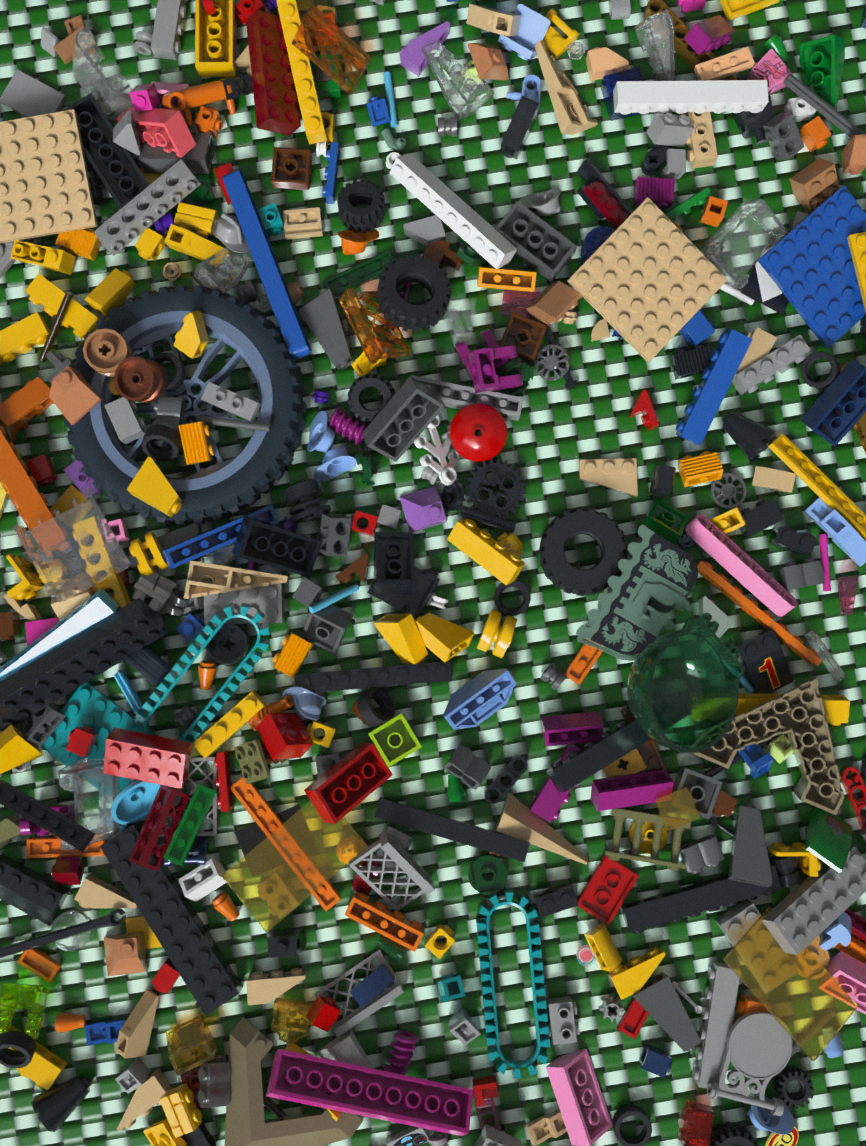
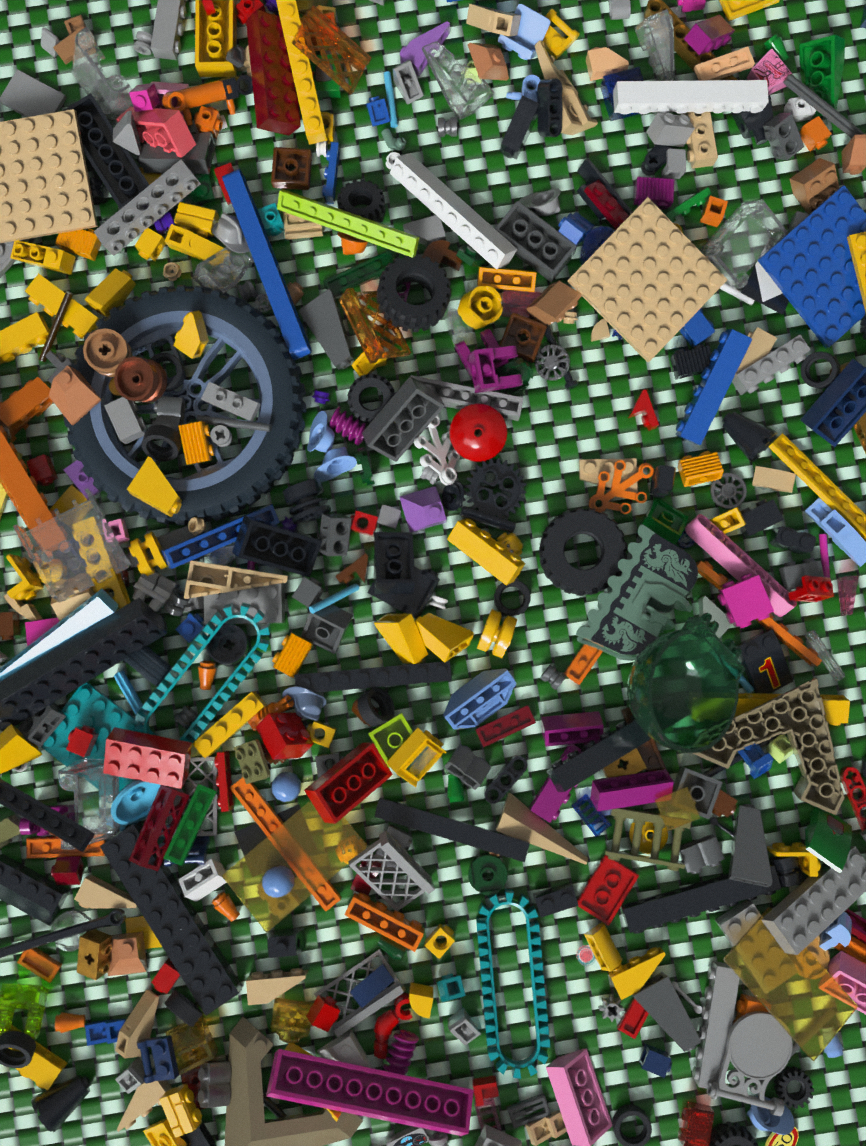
(94, 954): none -> pearl gold brick
(163, 1057): none -> dark blue plate
(183, 1008): none -> black tyre
(196, 526): none -> tan plate
(225, 437): none -> light grey wheel
(236, 56): none -> dark grey tile
(278, 881): none -> medium blue hair
(286, 787): none -> medium blue hair
(348, 223): none -> lime plate
(386, 1022): none -> red piece
(407, 82): none -> light grey slope
(416, 756): none -> yellow window
(421, 999): none -> yellow brick
(480, 307): none -> yellow brick
(505, 725): none -> dark red plate
(525, 1103): none -> dark grey tile
(550, 107): none -> black beam
(561, 1020): light grey brick -> none
(575, 227): none -> blue brick
(576, 50): clear plate -> none
(601, 829): none -> clear blue slope
(618, 488): none -> orange plant
(745, 600): none -> dark pink brick
(813, 589): none -> red bracket

